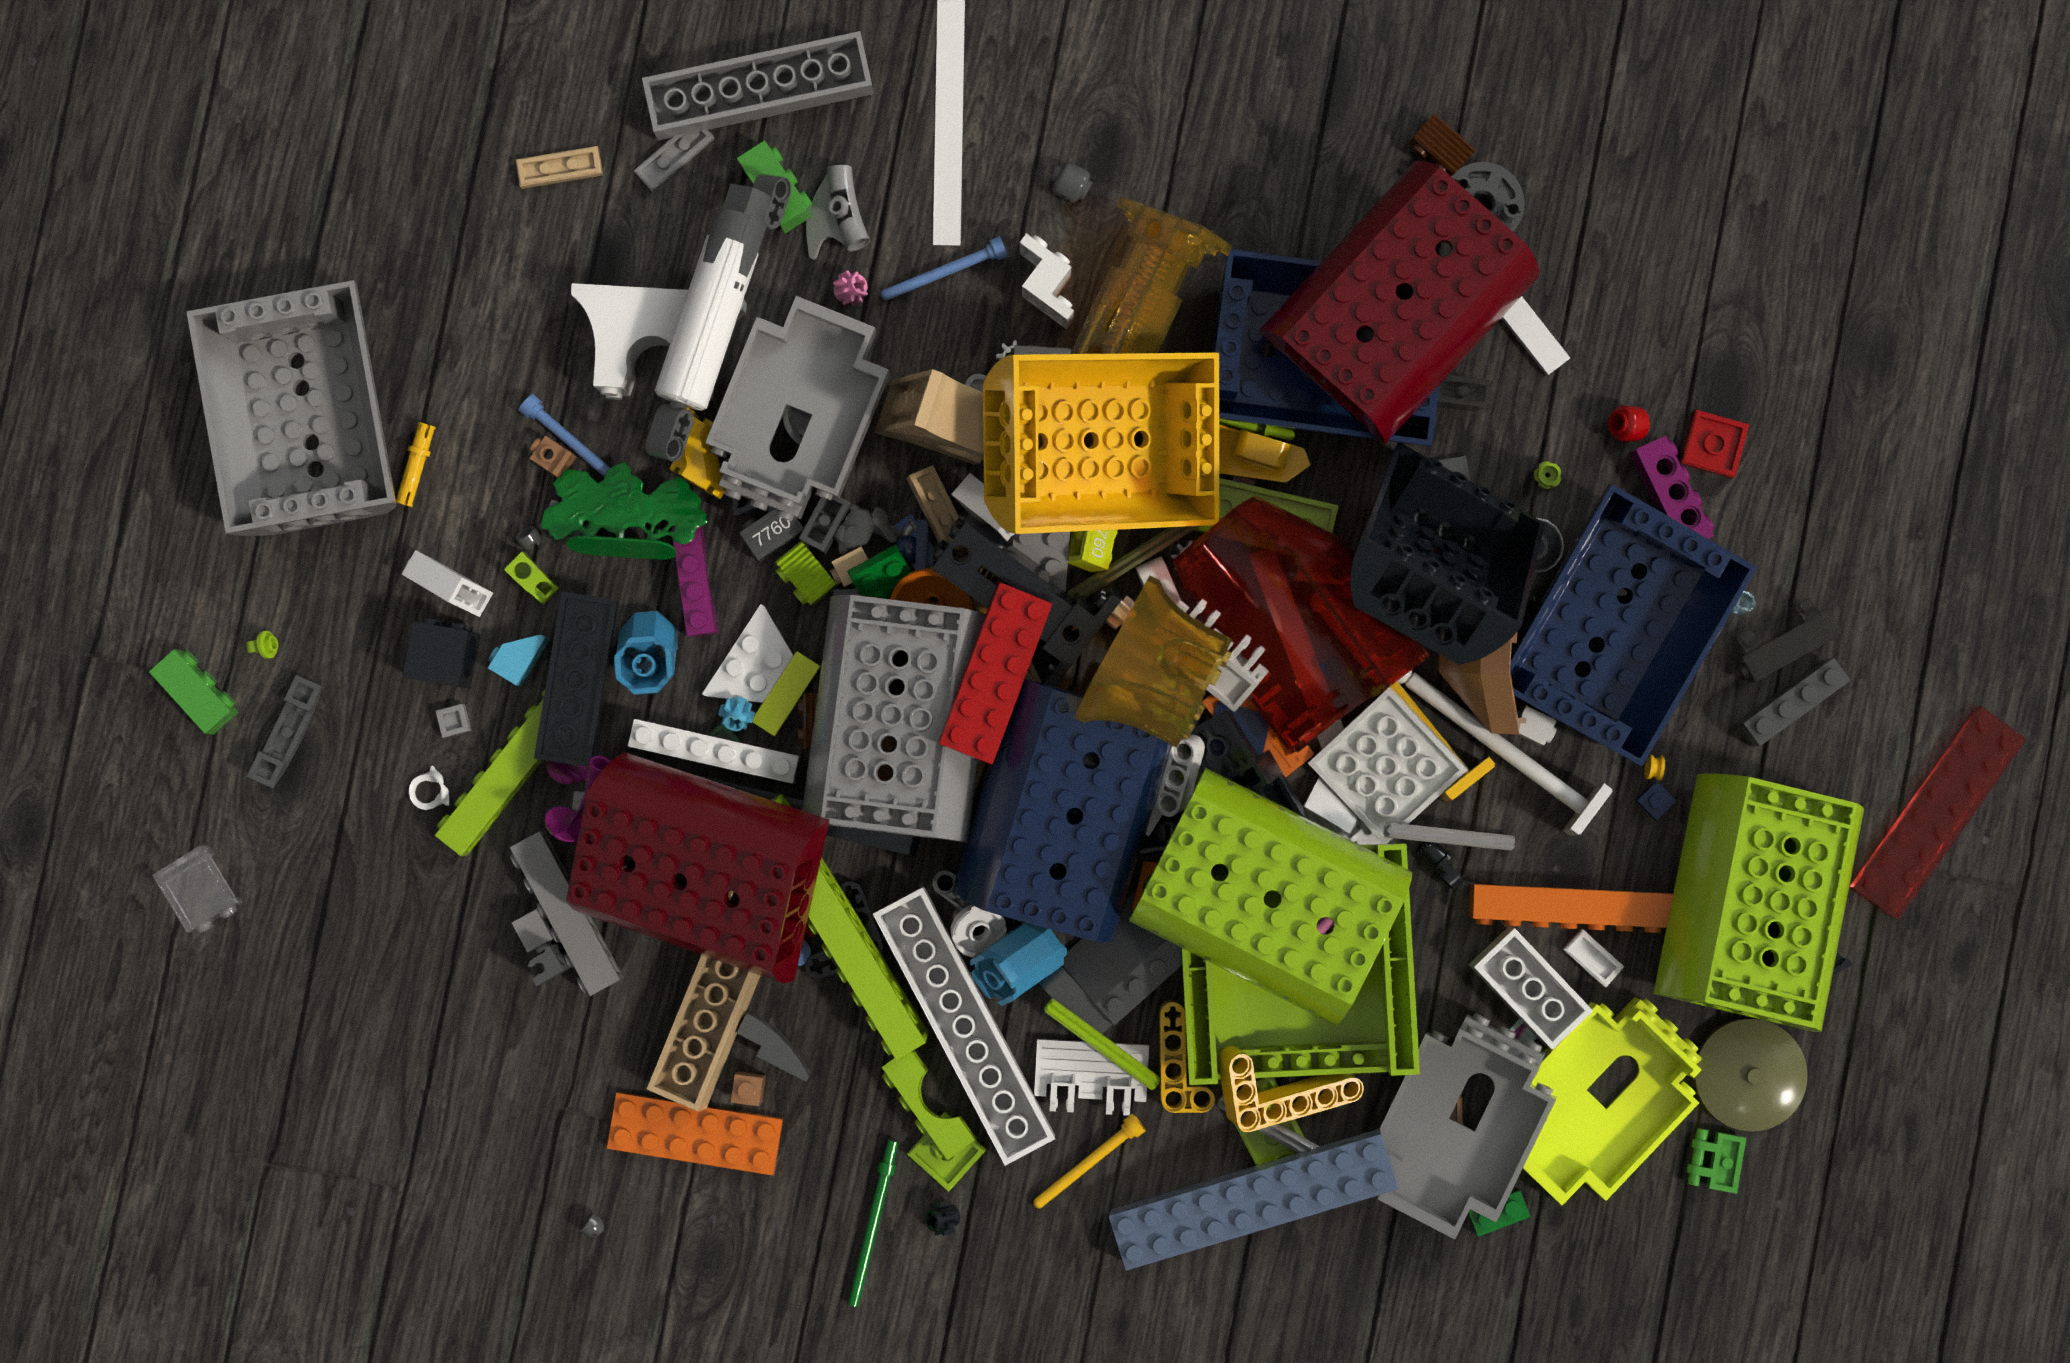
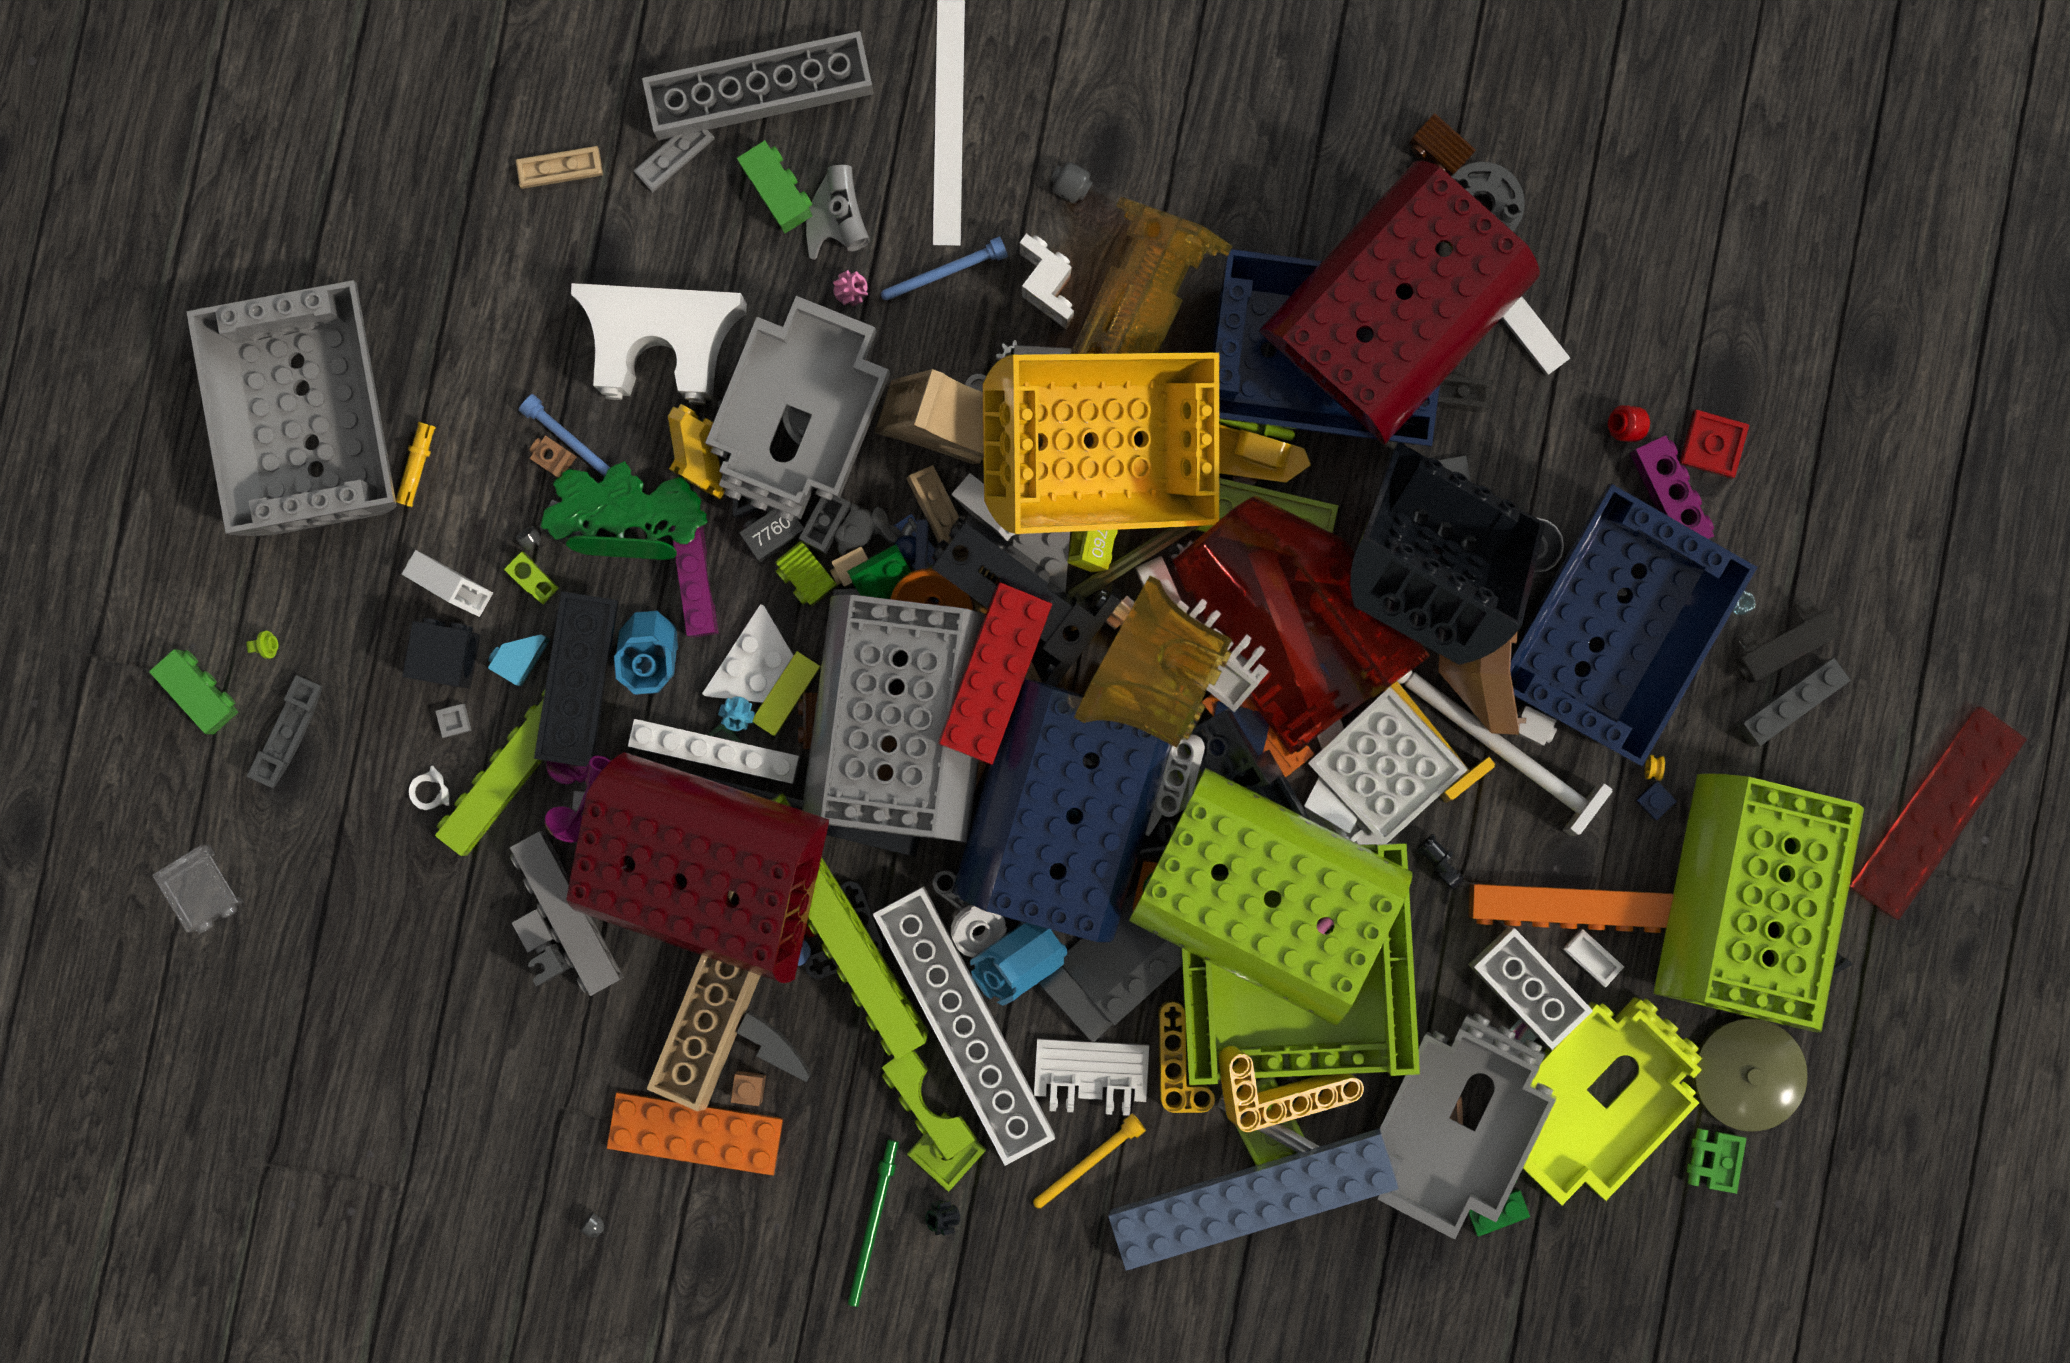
(713, 308): piece -> none
(1102, 1044): lime axle -> none
(1449, 836): light grey axle -> none
(1552, 469): lime plate -> none

